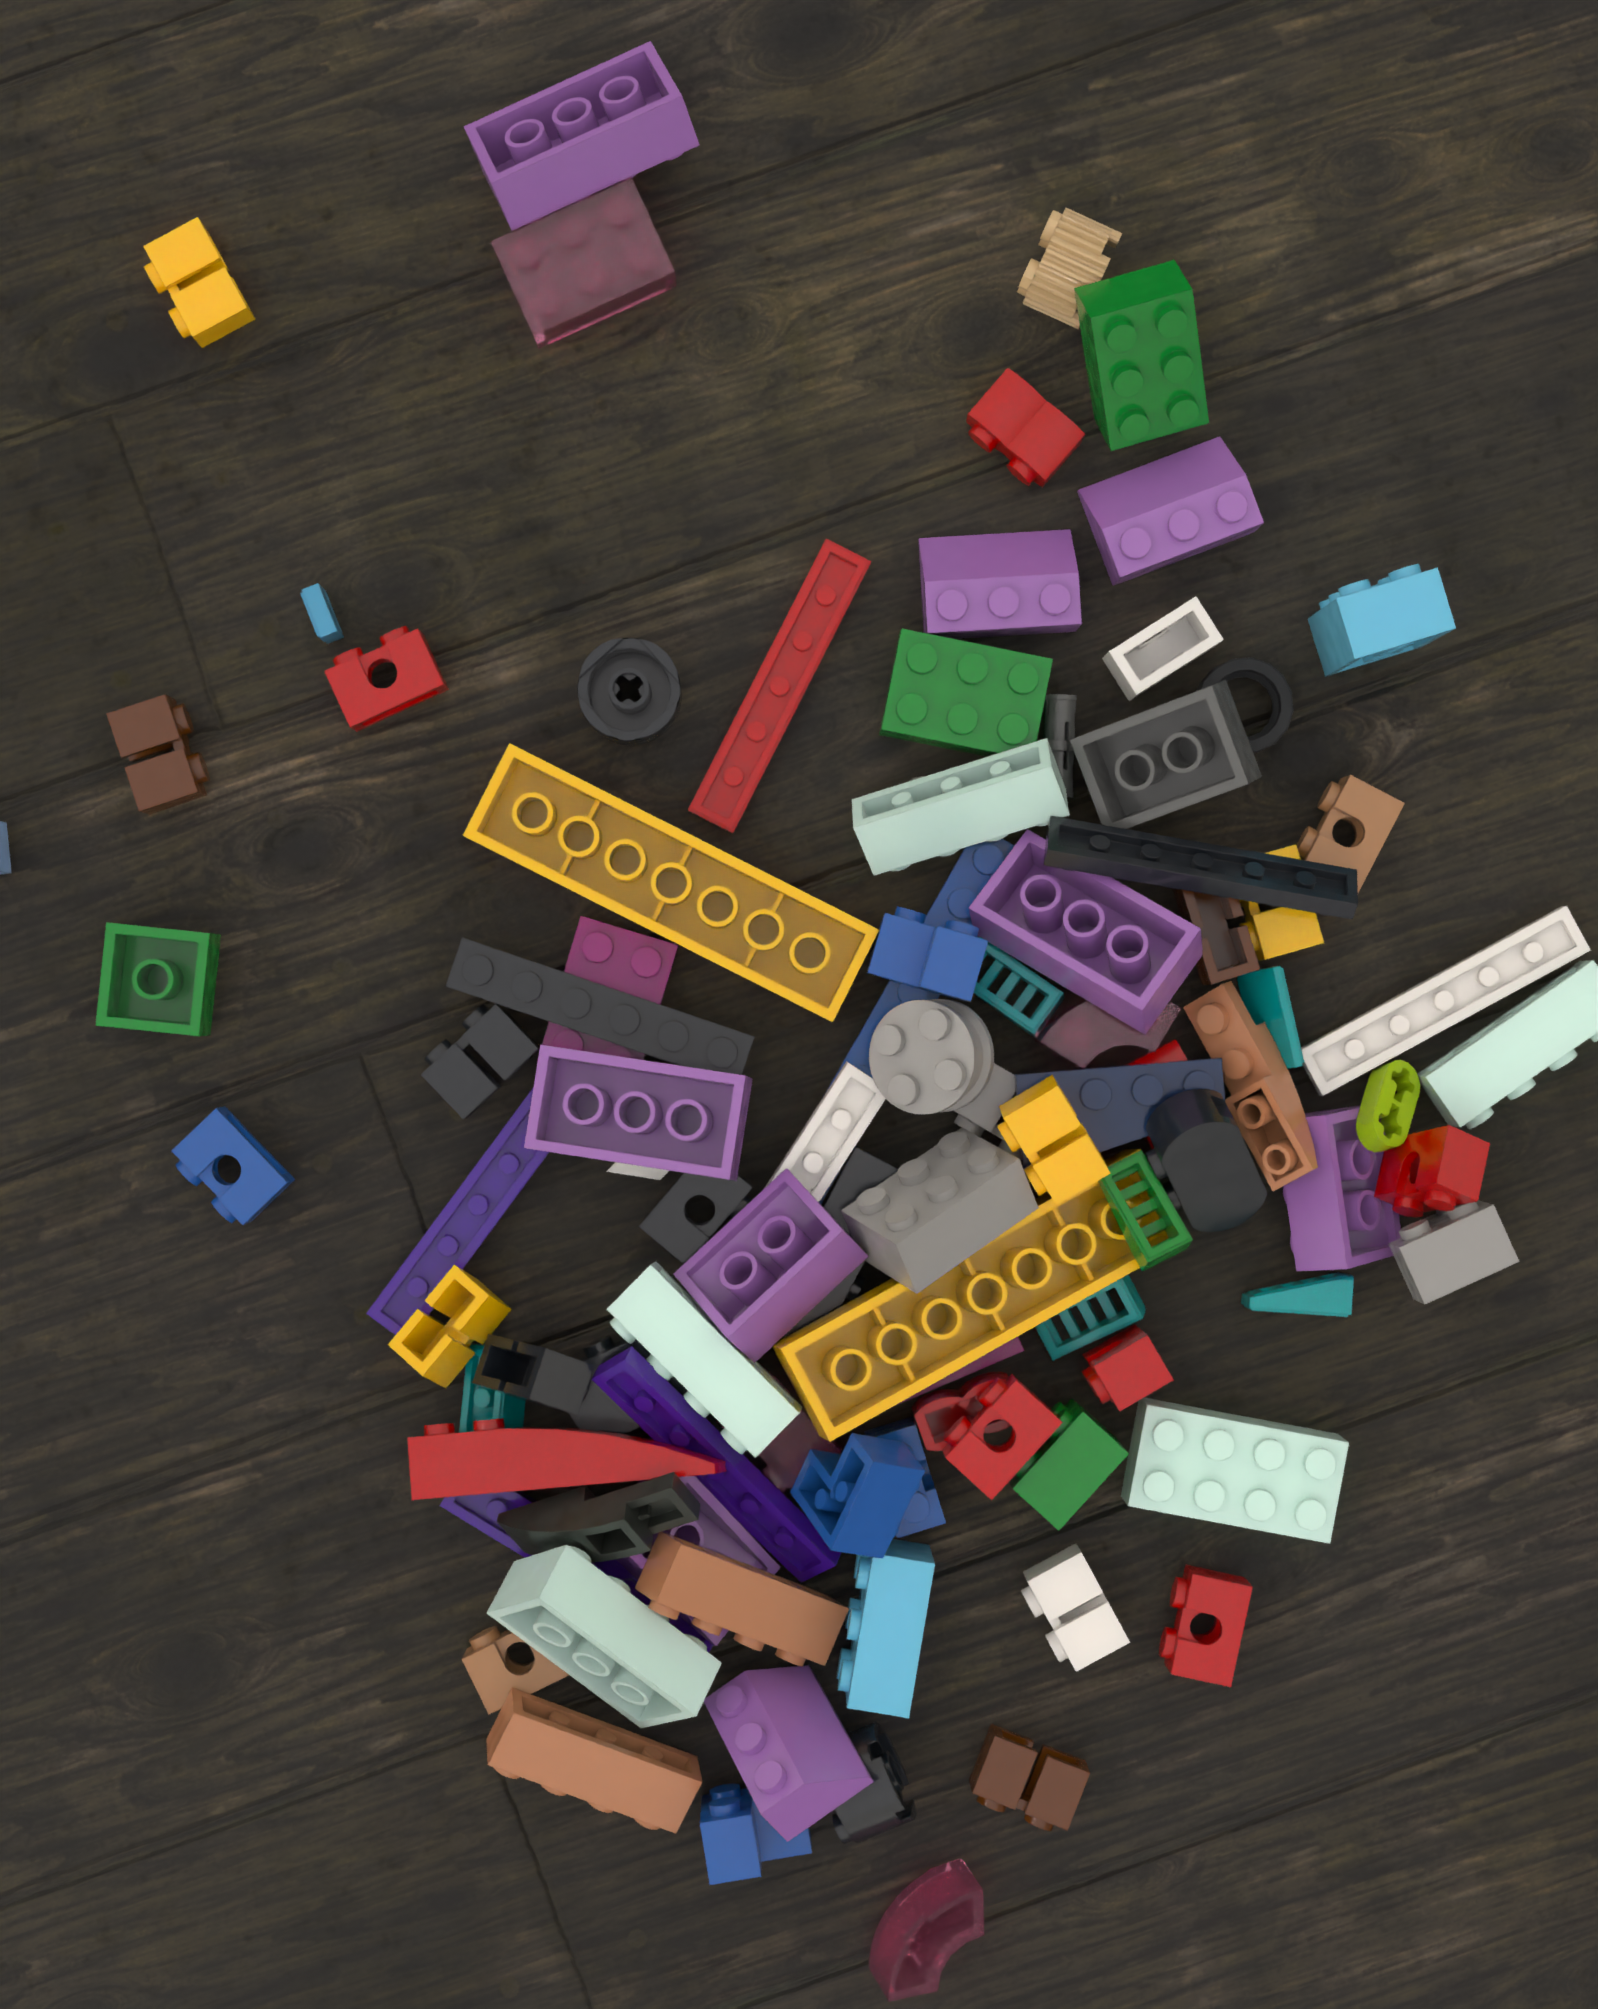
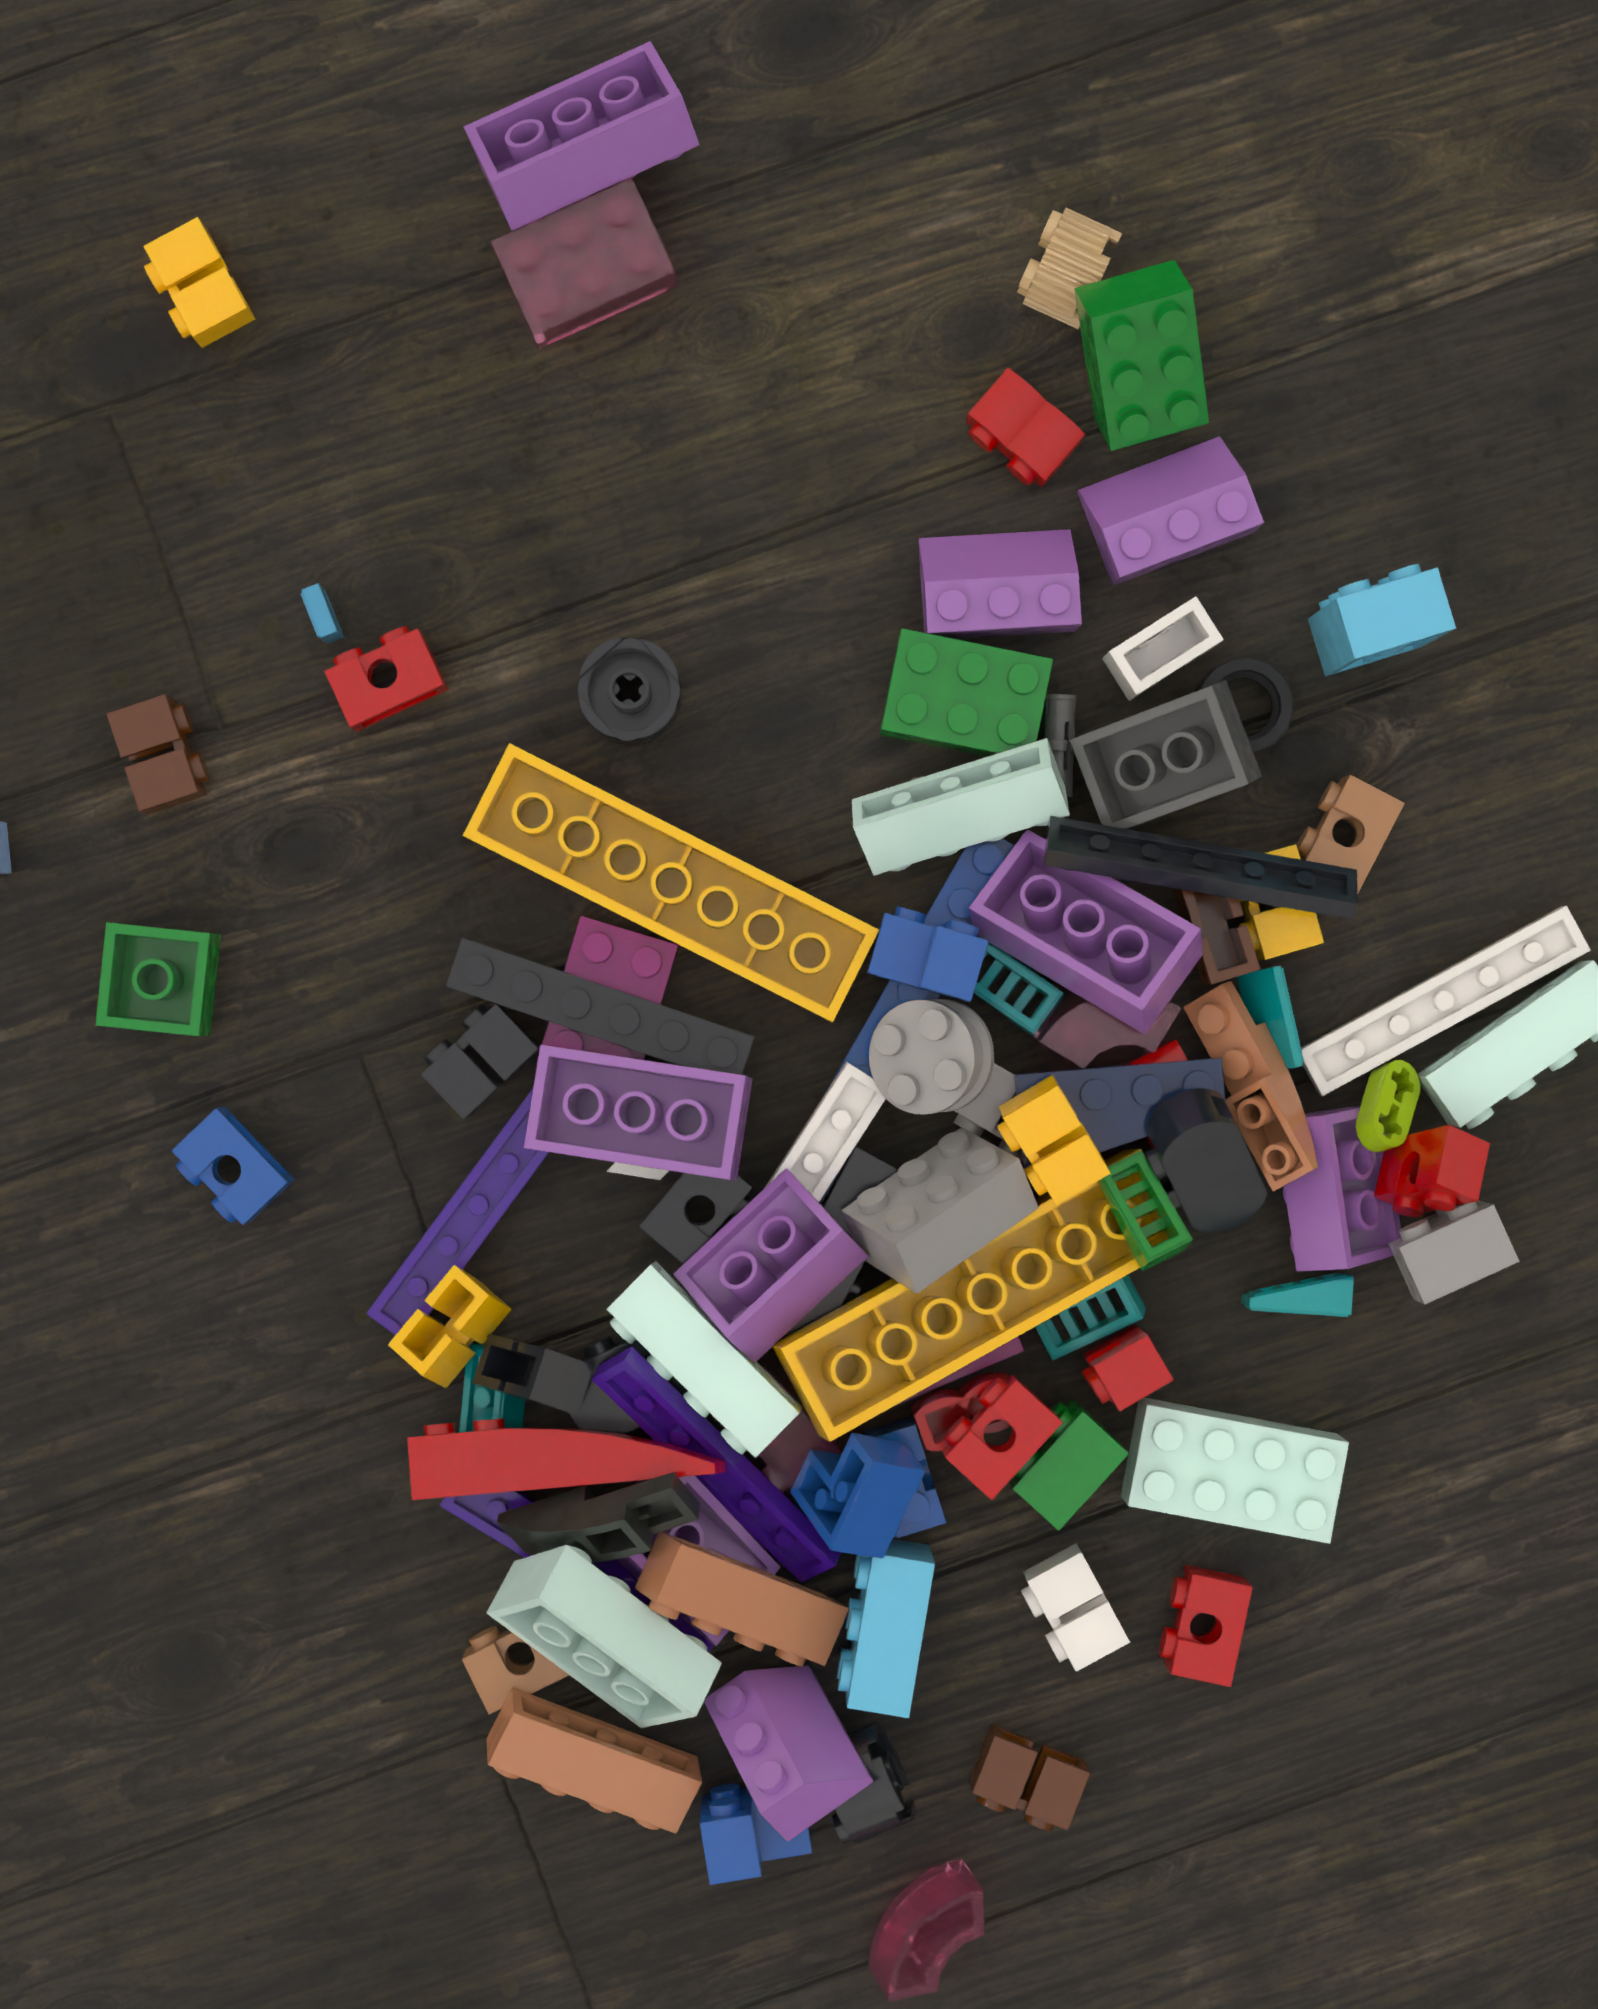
(779, 686): red tile -> none

